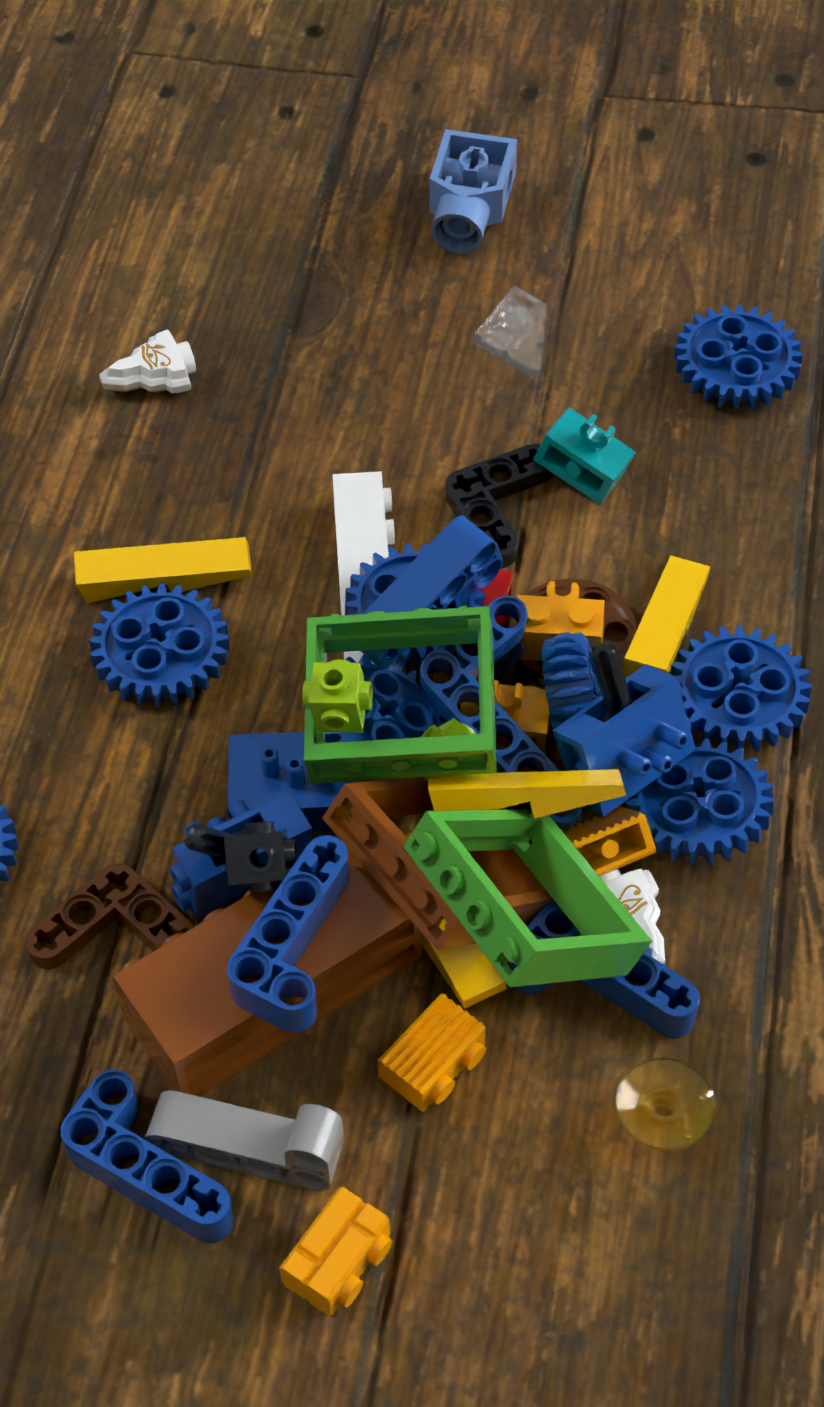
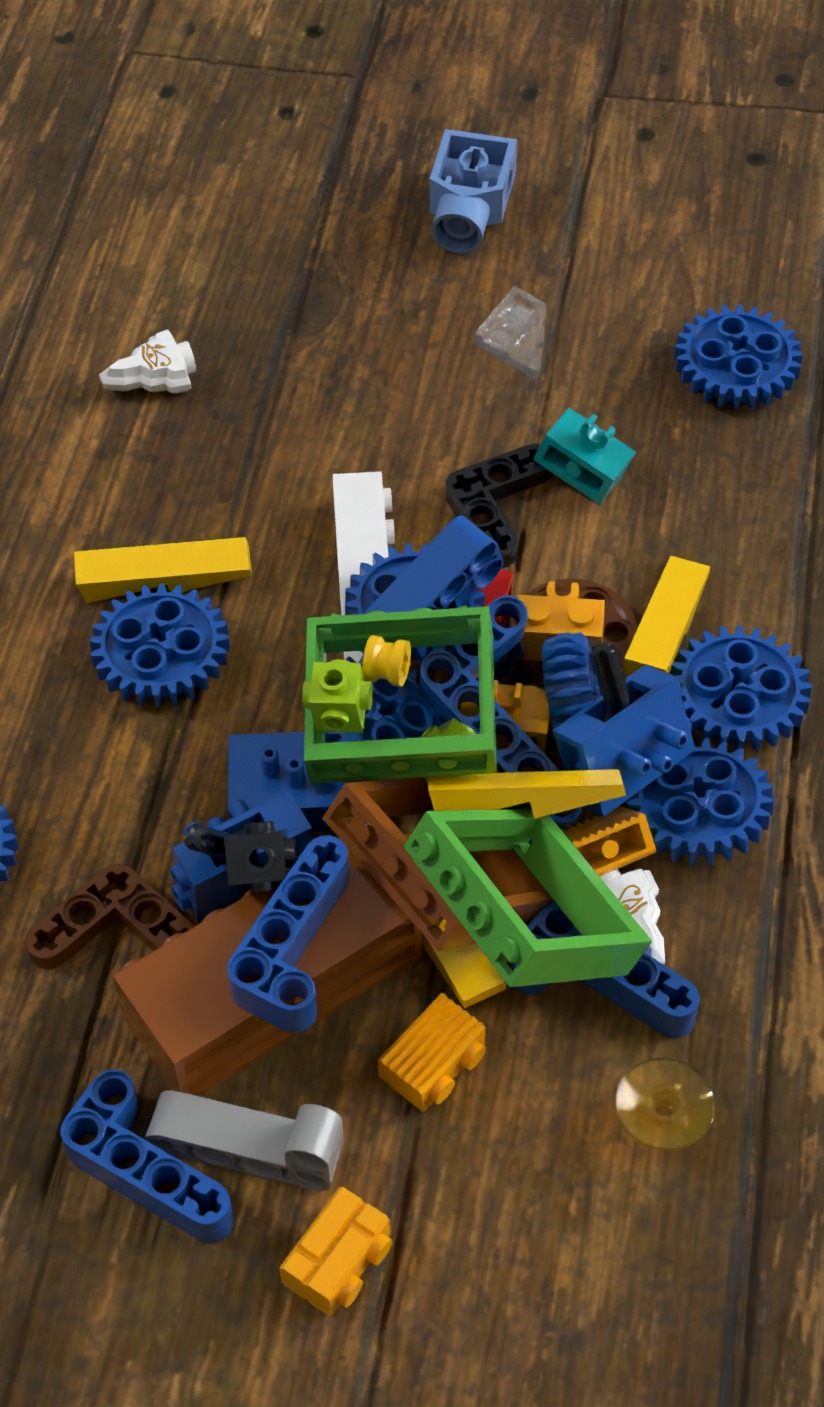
(386, 660): none -> yellow wheel

